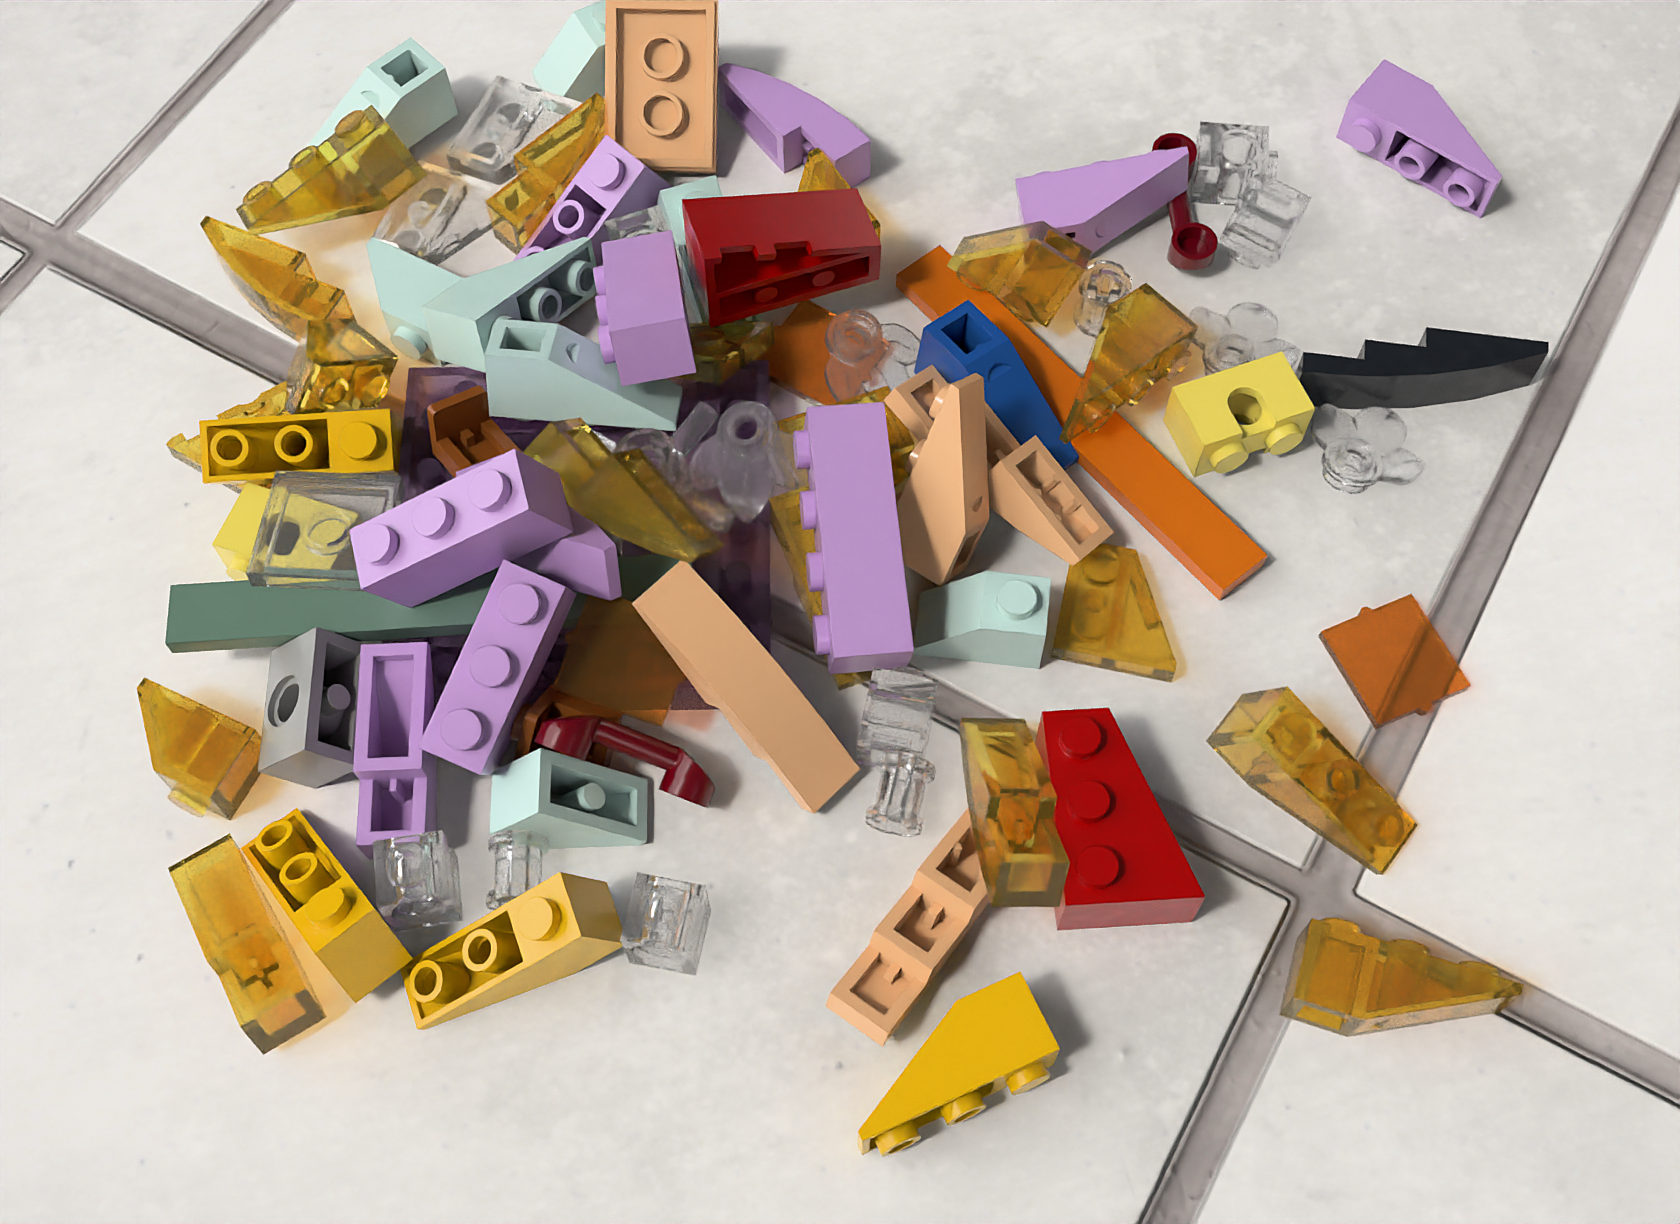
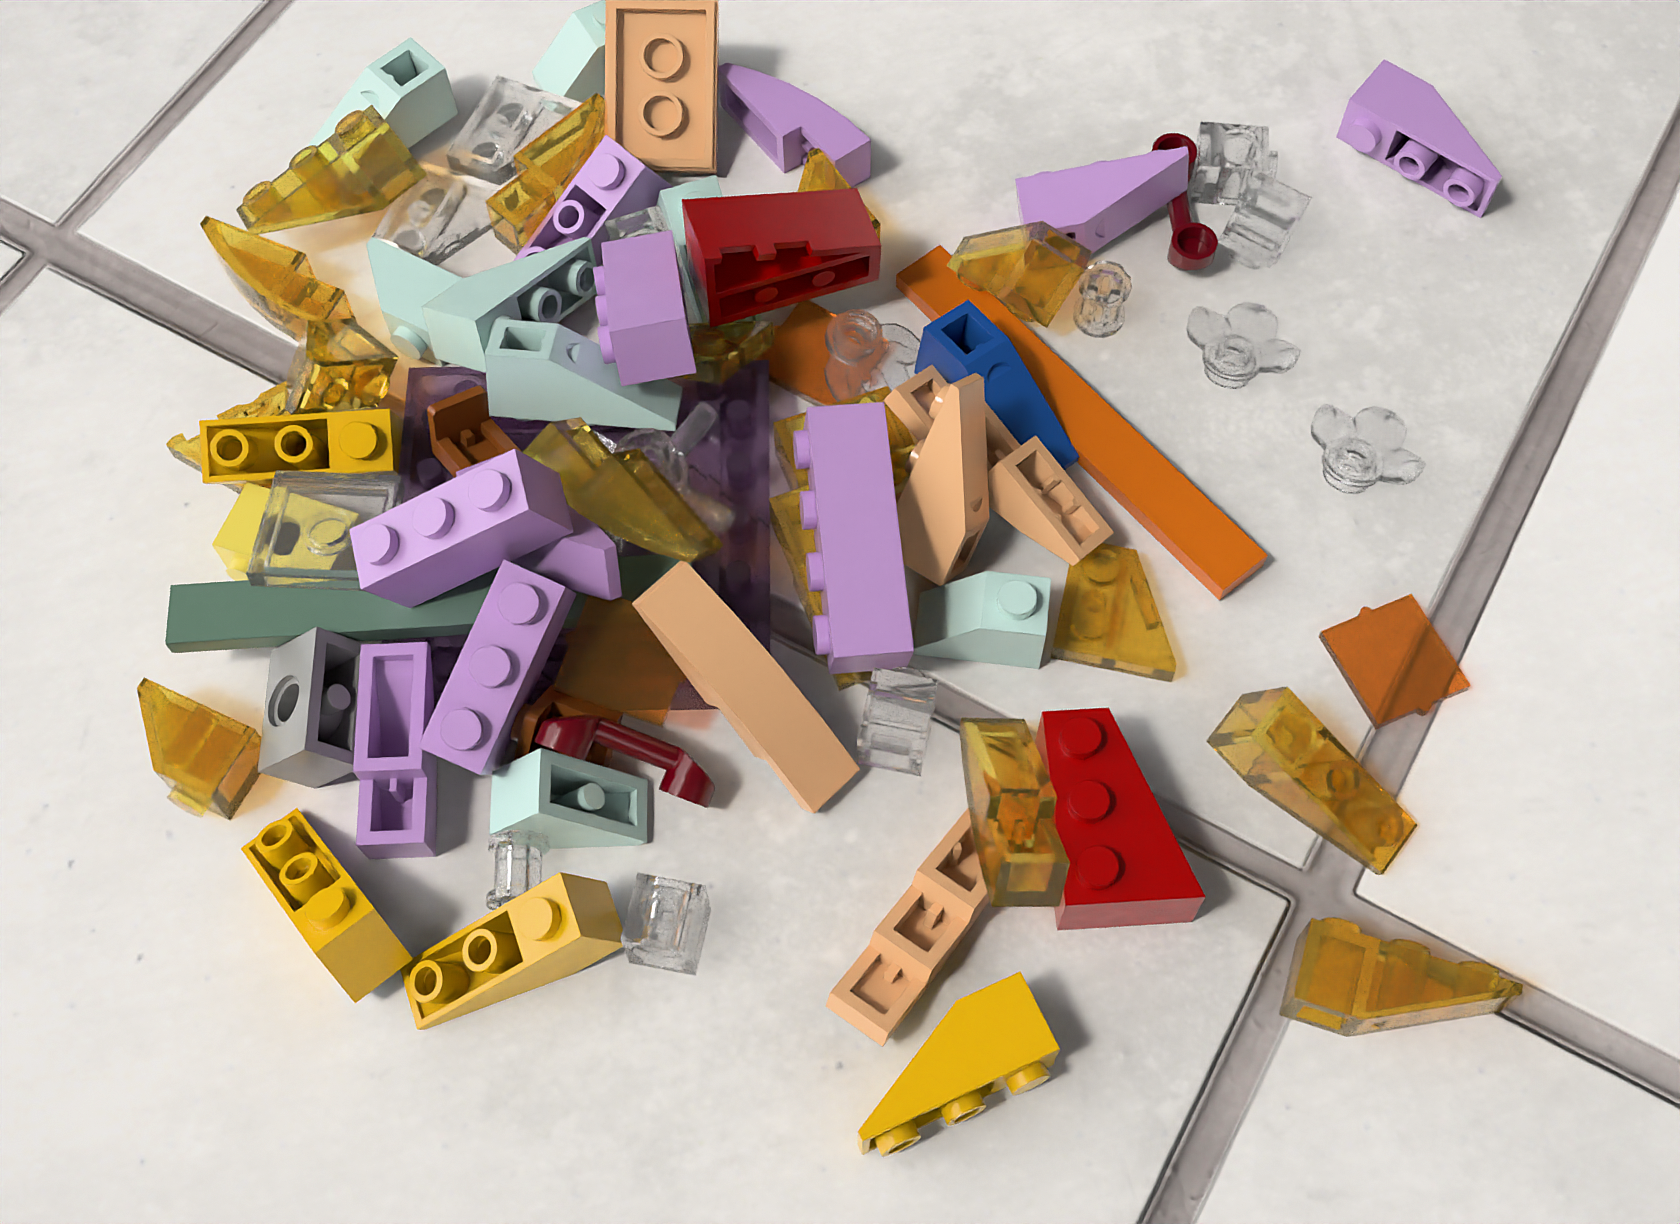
(246, 945): clear yellow slope -> none
(417, 880): clear brick -> none
(746, 467): clear plate -> none
(900, 794): clear bush -> none
(1133, 349): clear yellow slope -> none
(1258, 393): light yellow brick -> none
(1440, 370): black slope -> none

